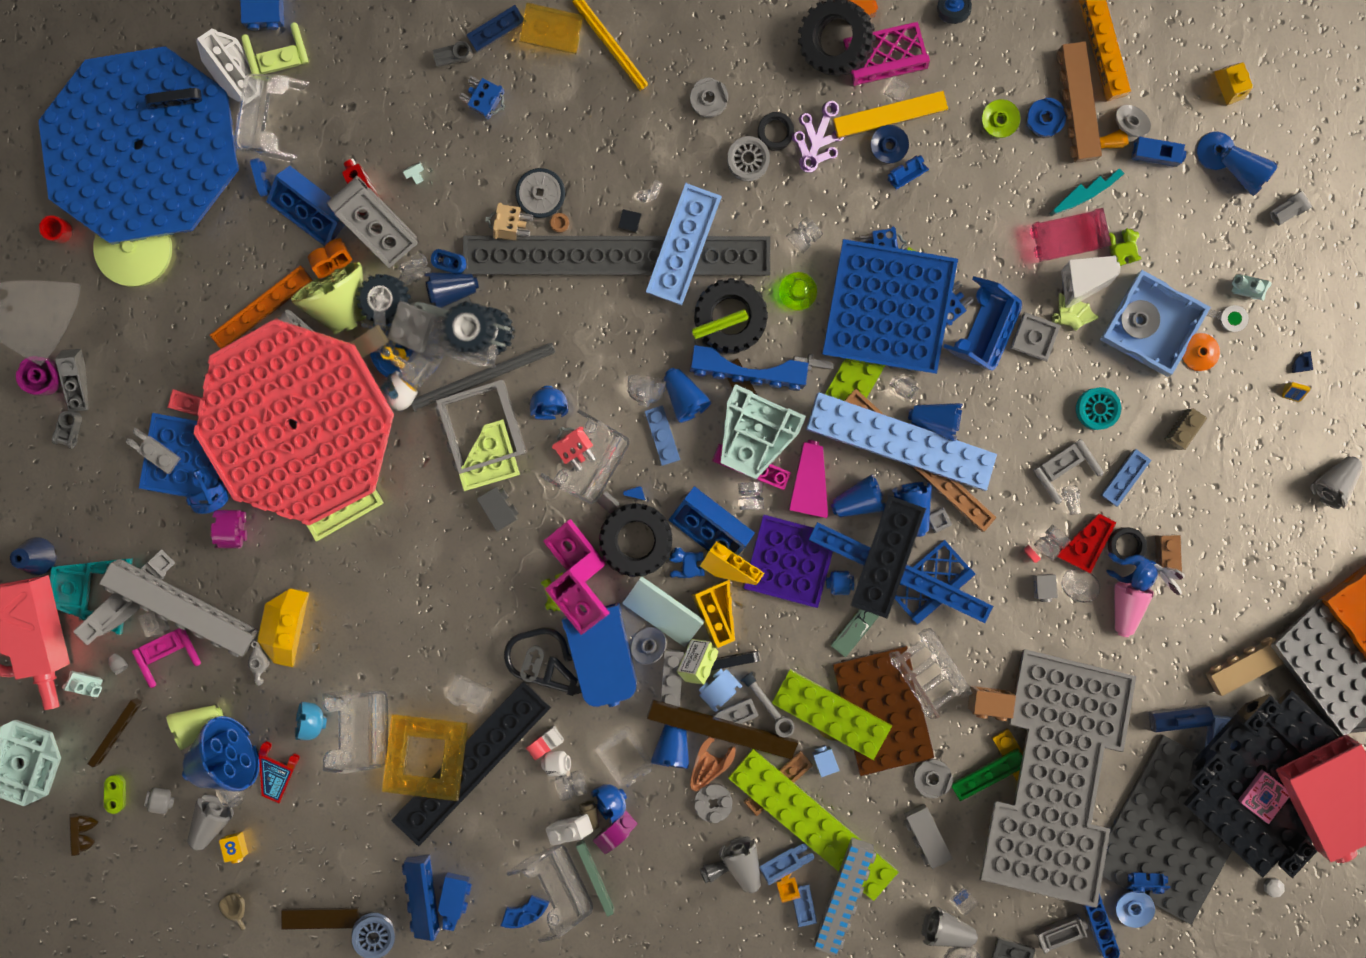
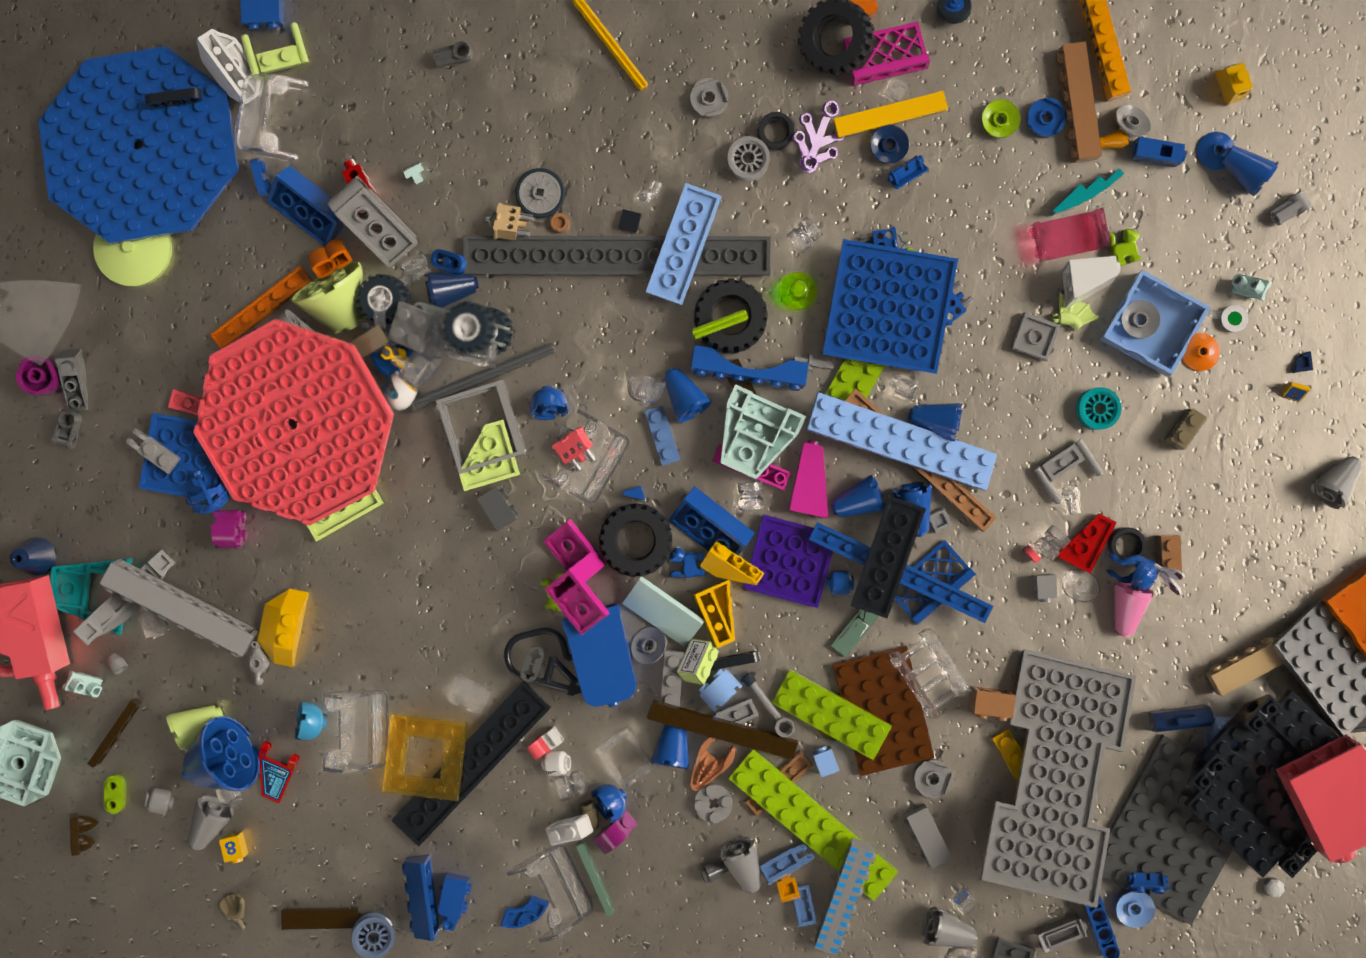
(55, 229): red piece -> none
(162, 647): dark pink plate -> none
(489, 101): blue piece -> none
(495, 28): dark blue plate -> none
(551, 28): clear yellow tile -> none
(608, 502): light grey slope -> none
(987, 775): green tile -> none
(992, 325): blue windscreen -> none
(1126, 477): medium blue plate -> none
(1264, 796): bright pink tile -> none

